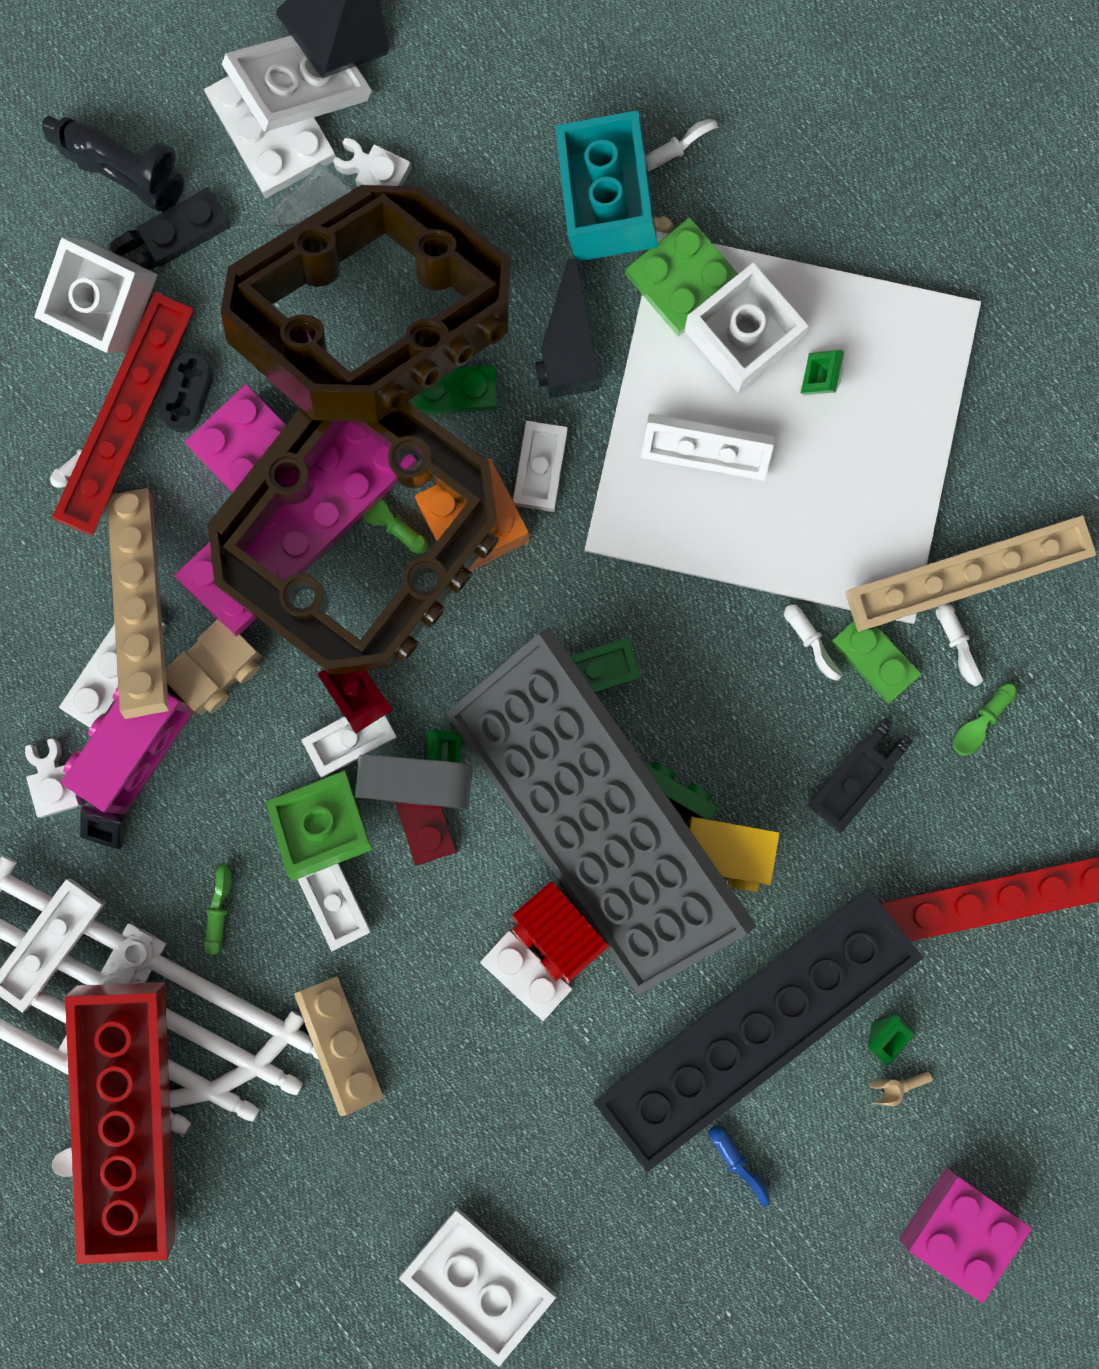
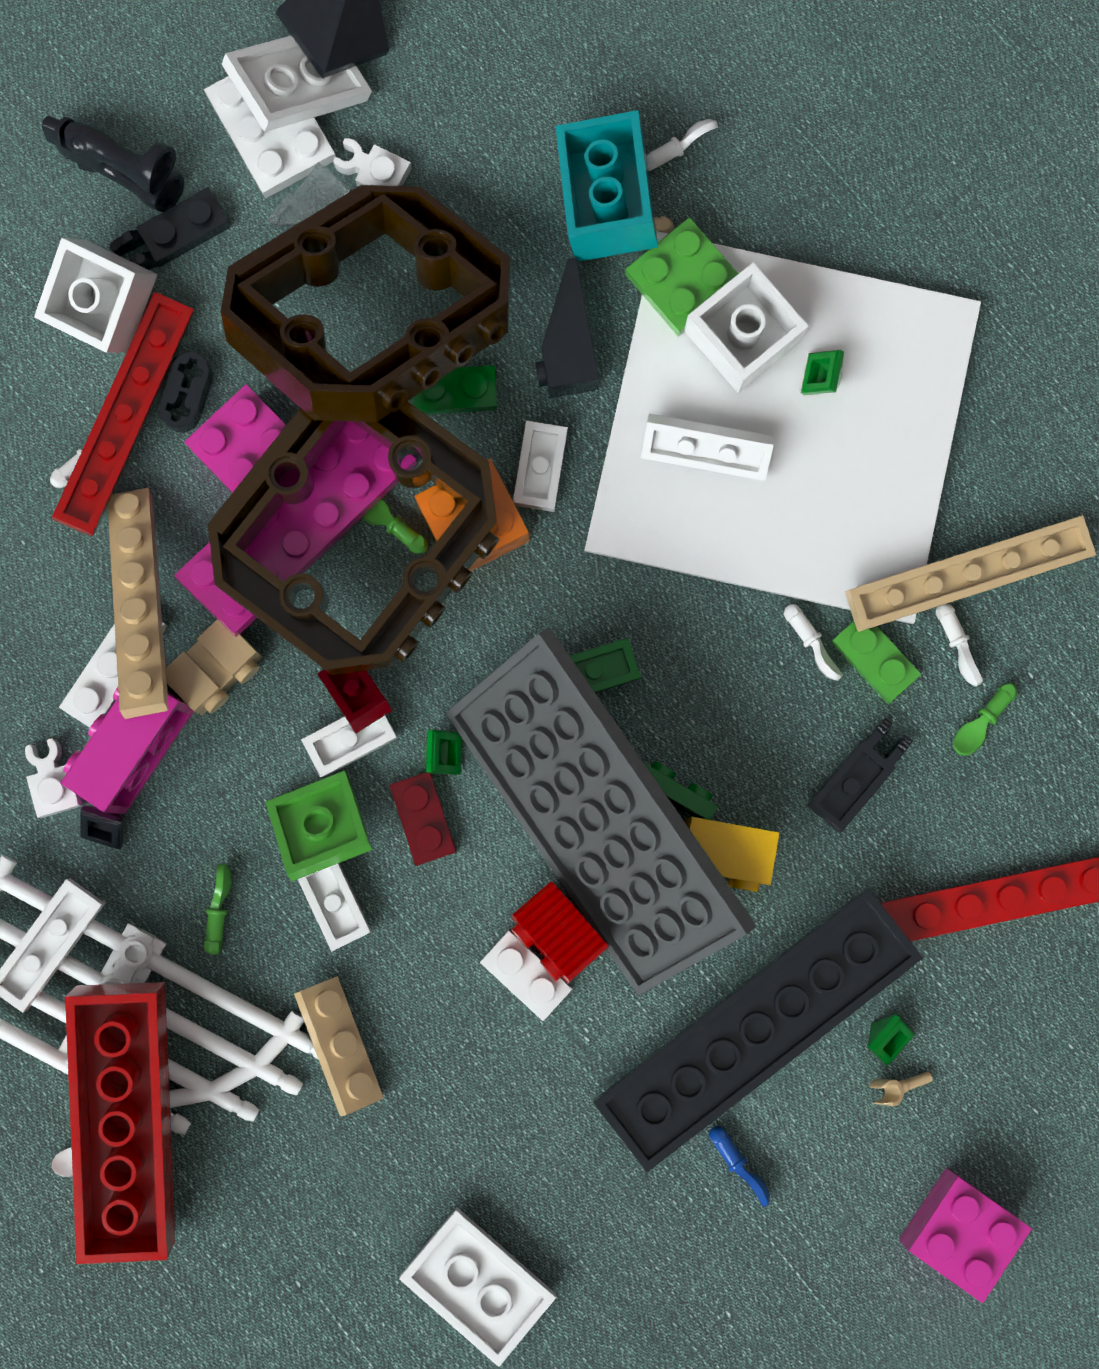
(414, 781): dark grey beam -> none

